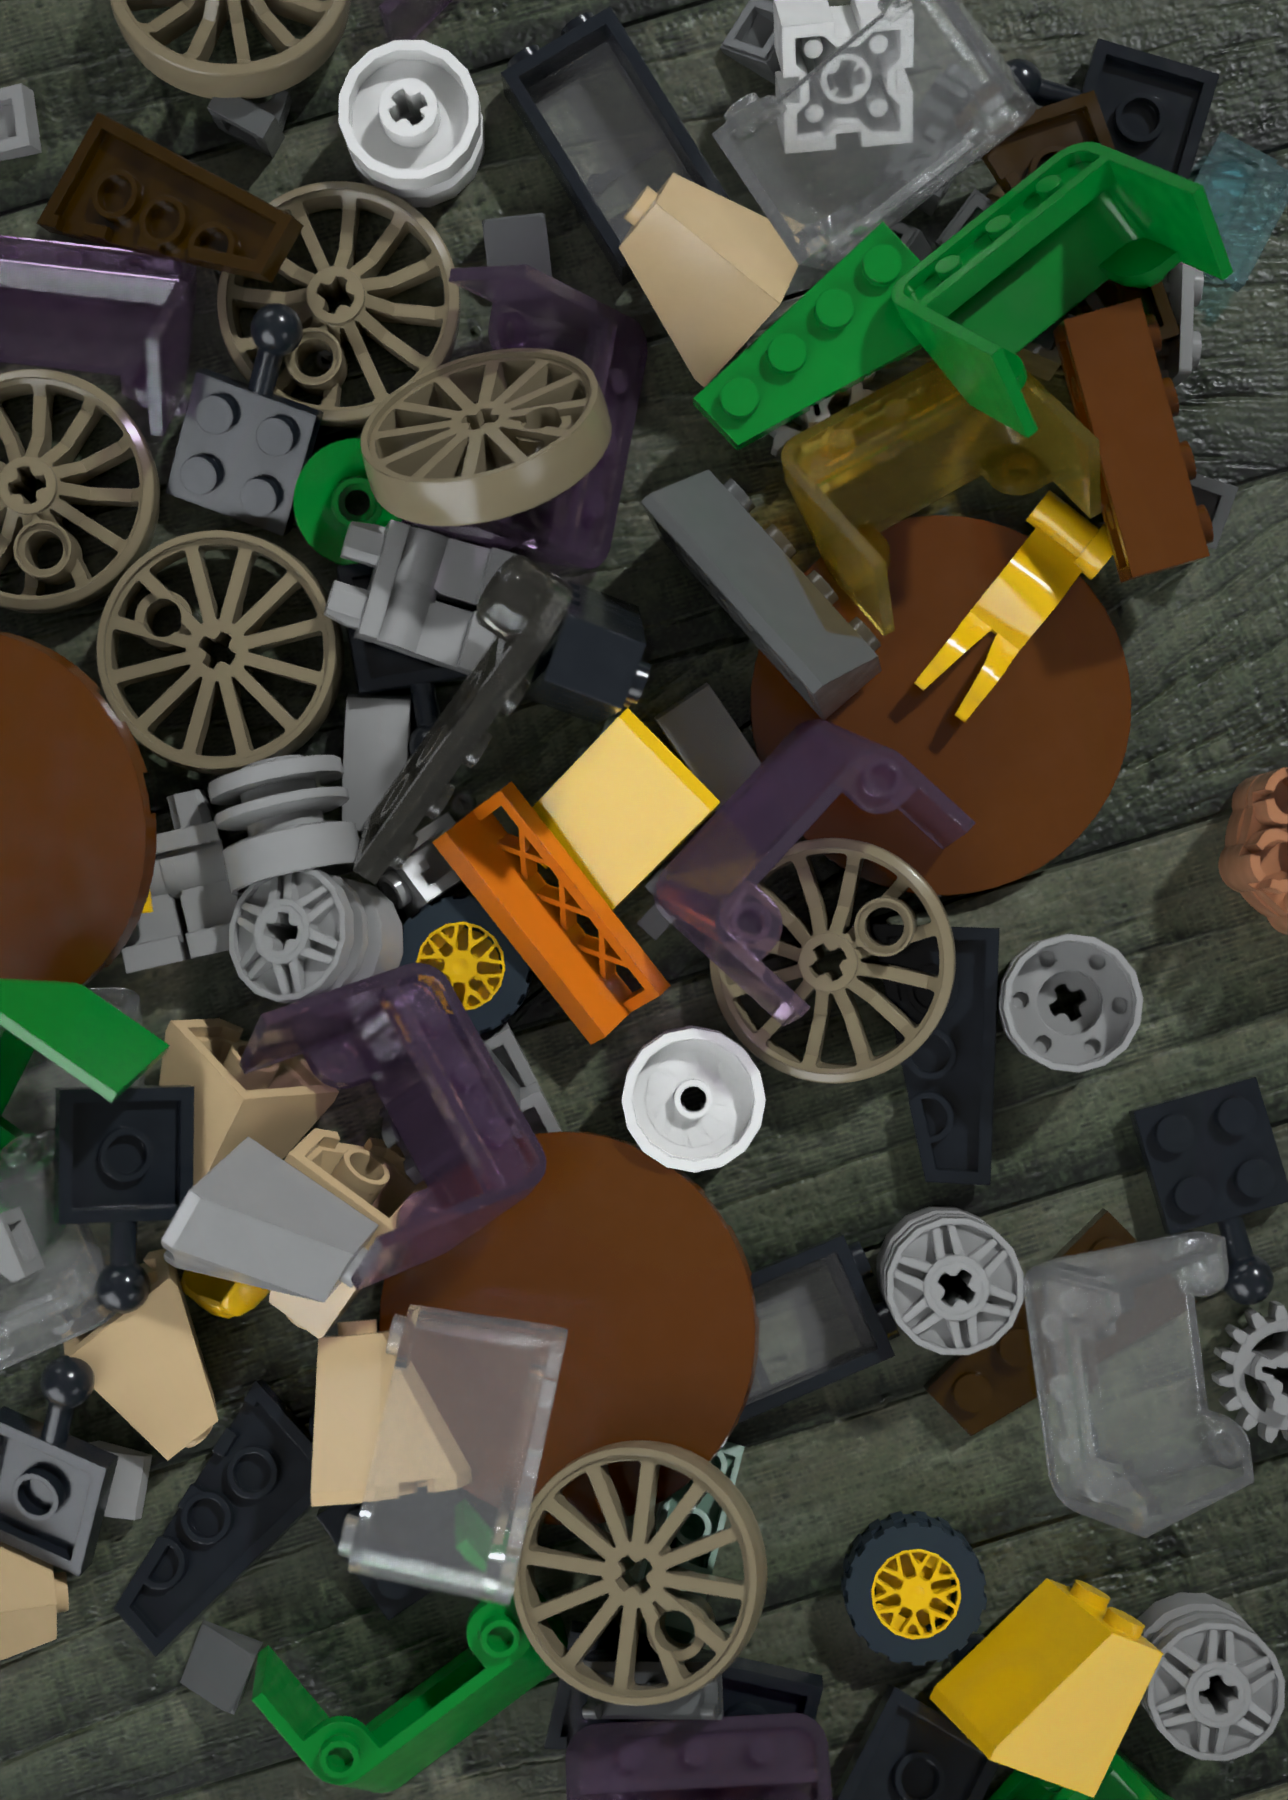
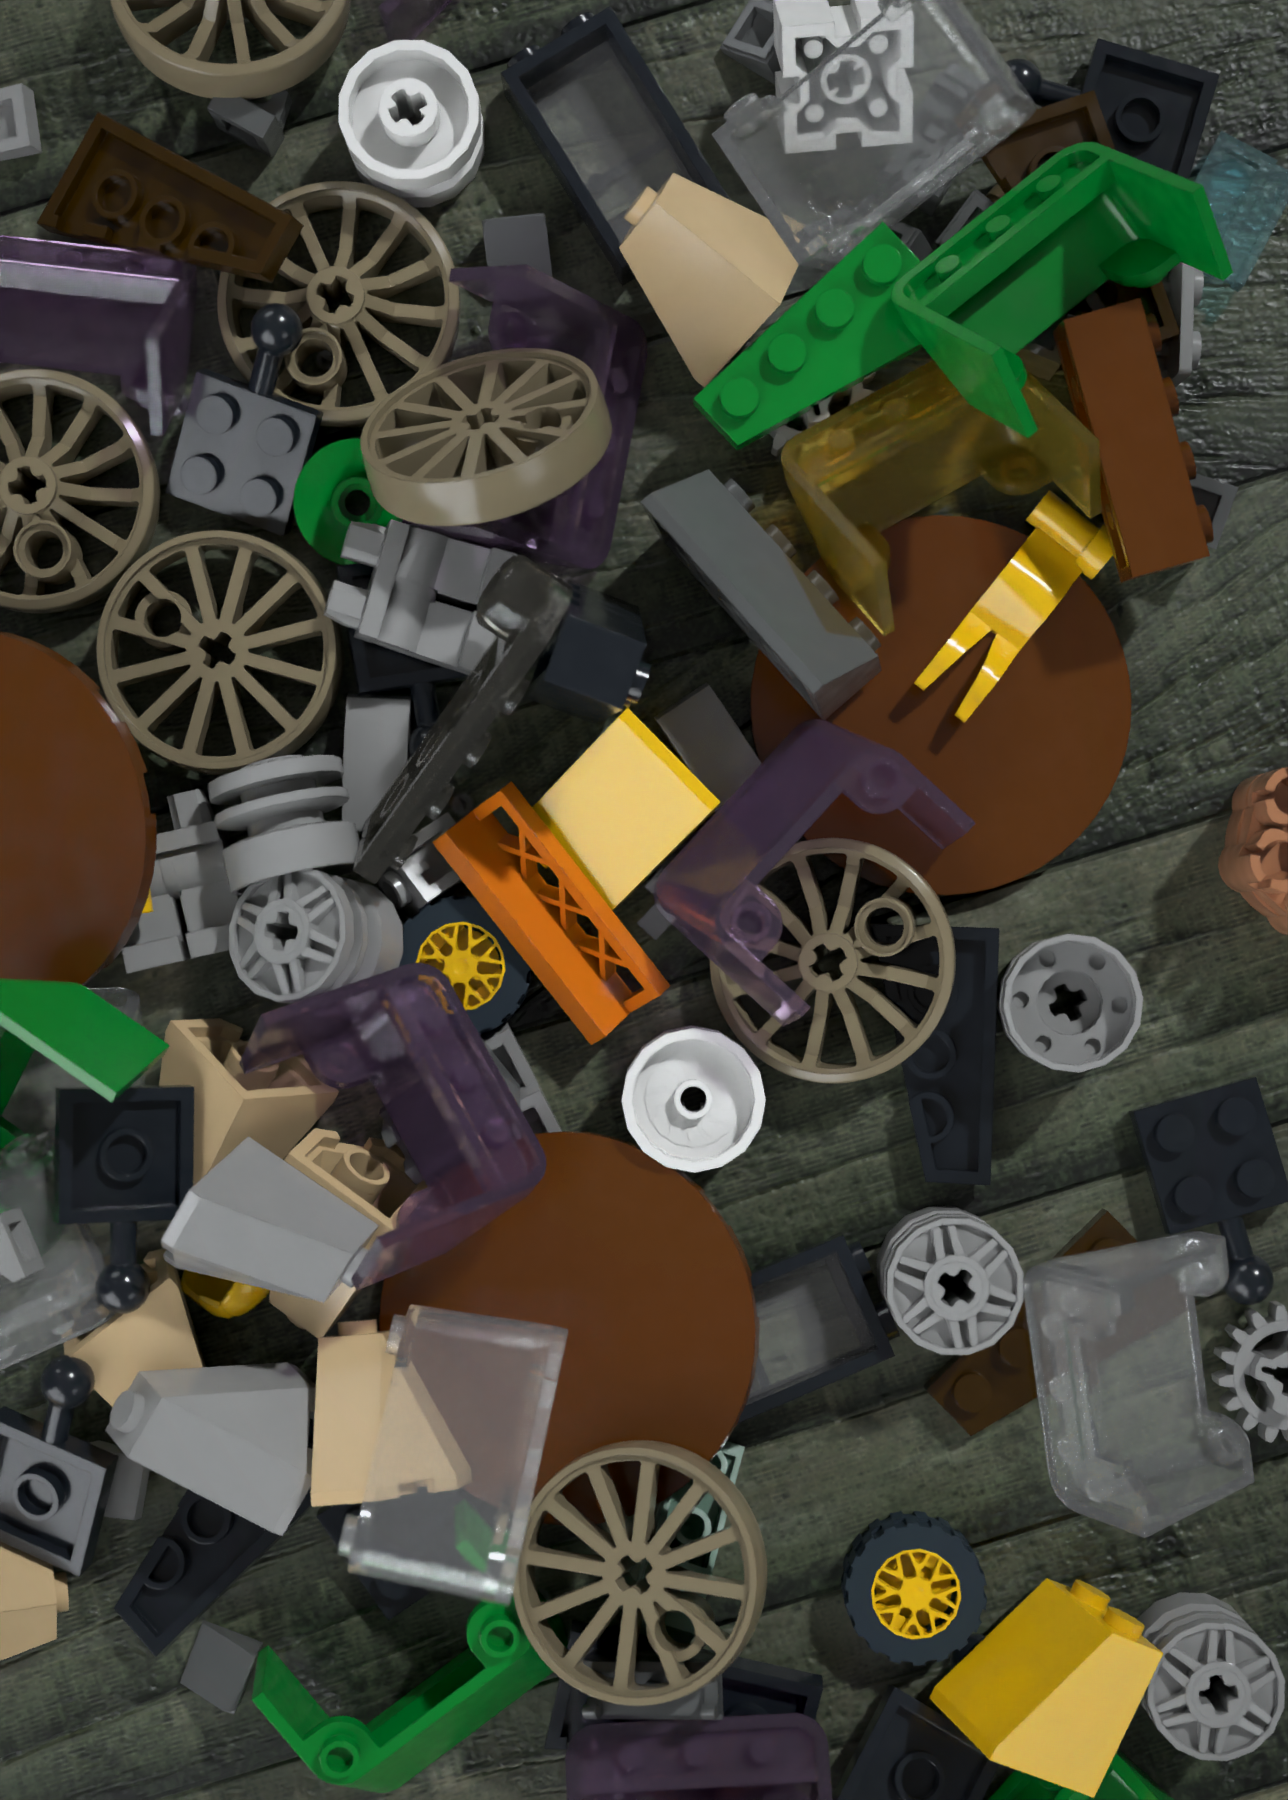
(224, 1435): none -> light grey slope

